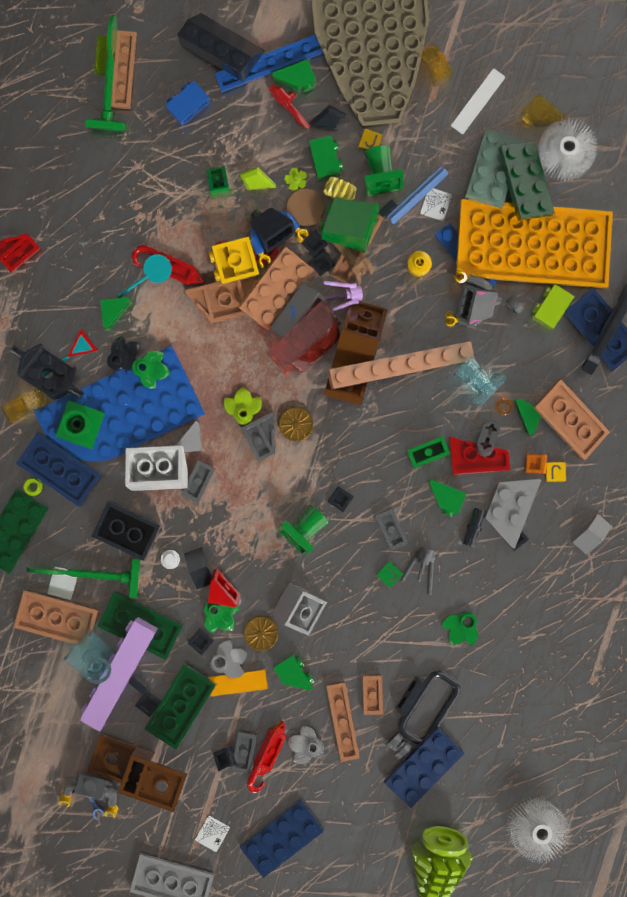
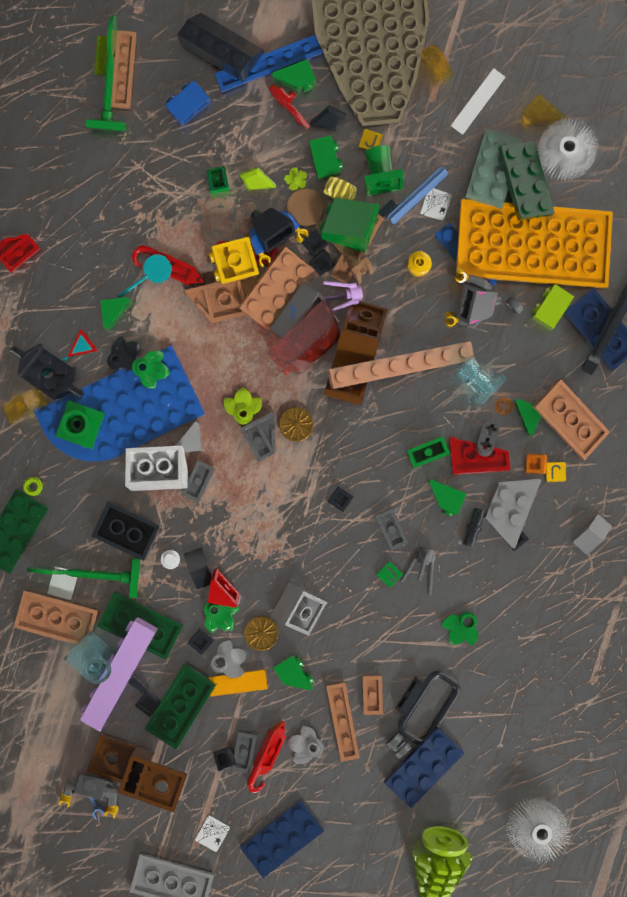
(58, 469): dark blue plate -> none
(306, 526): green plant -> none

